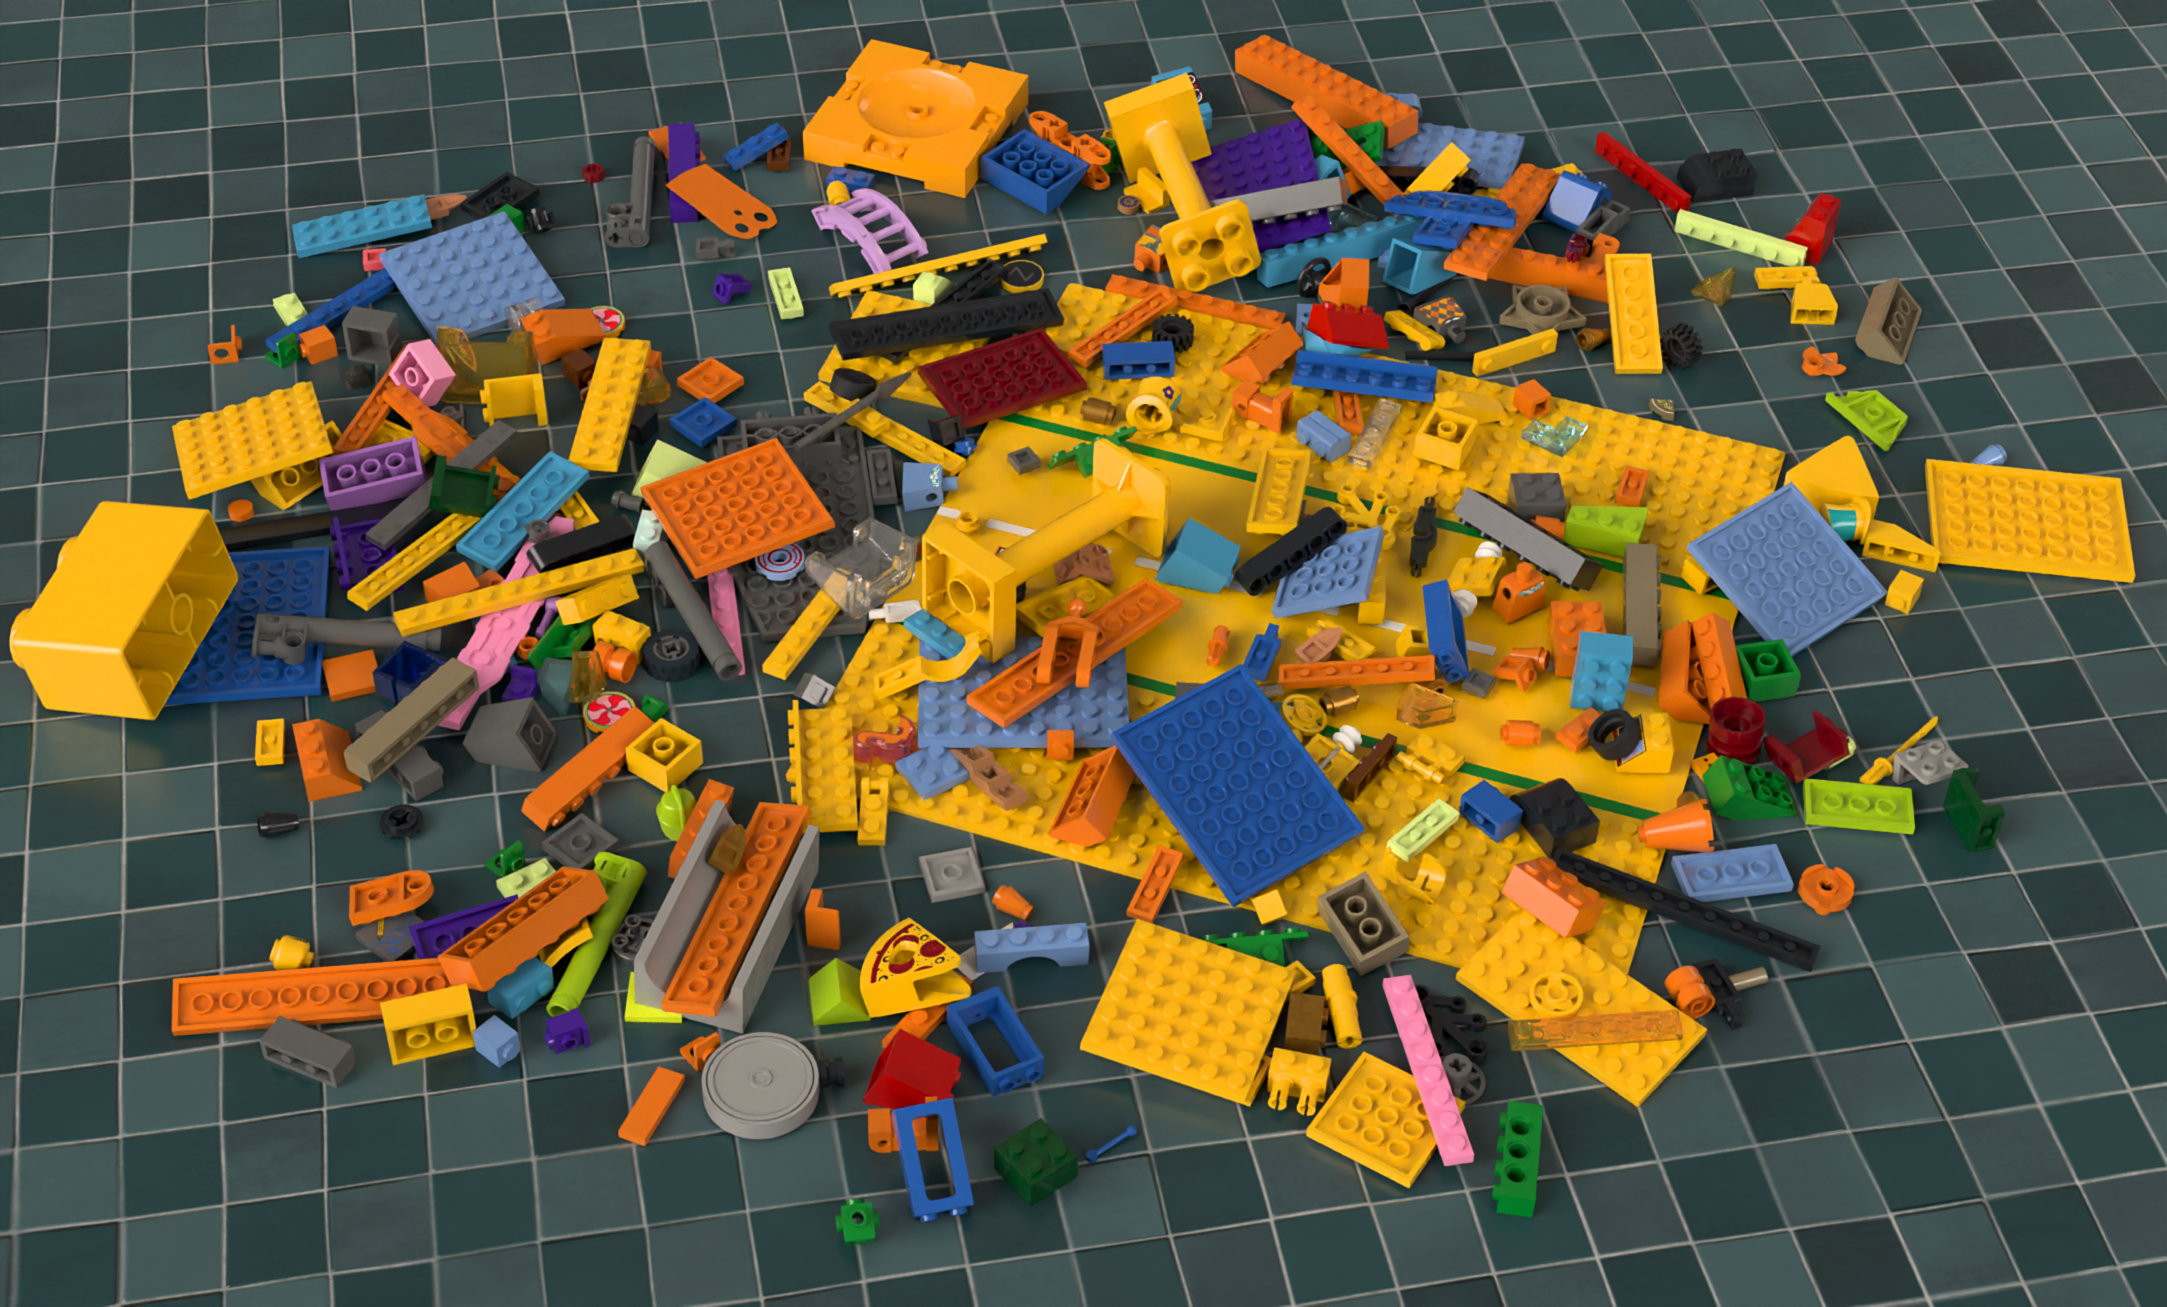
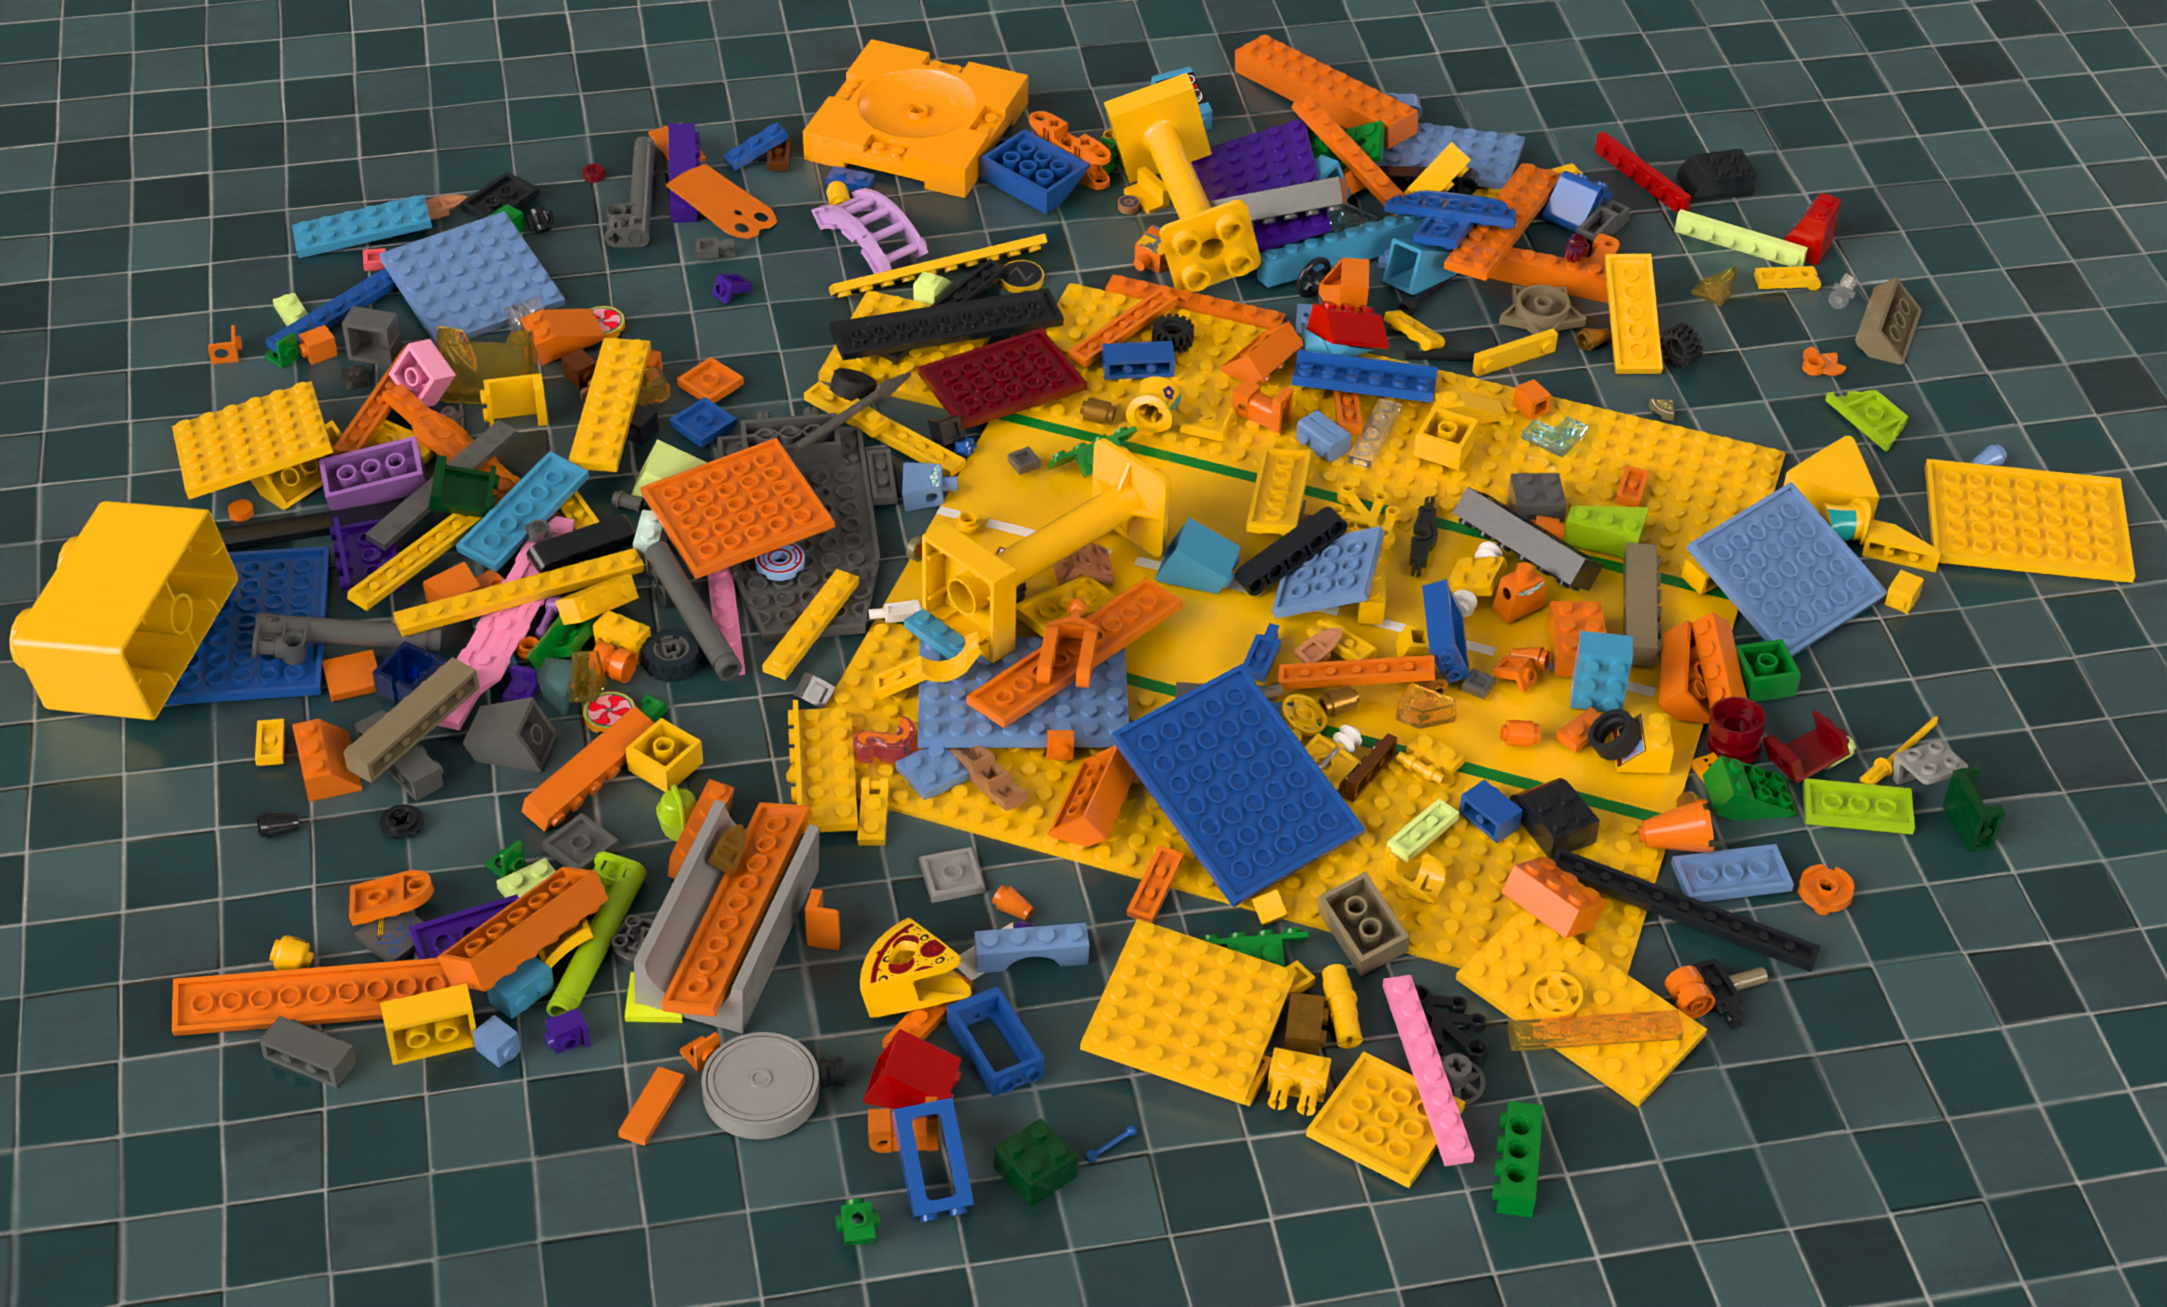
(785, 293): yellowish green plate -> none
(837, 995): lime slope -> none
(868, 570): clear windscreen -> none
(1218, 645): orange axle -> none
(1443, 317): dark grey torso -> none
(1813, 304): yellow torso -> none
(1840, 296): none -> clear hips

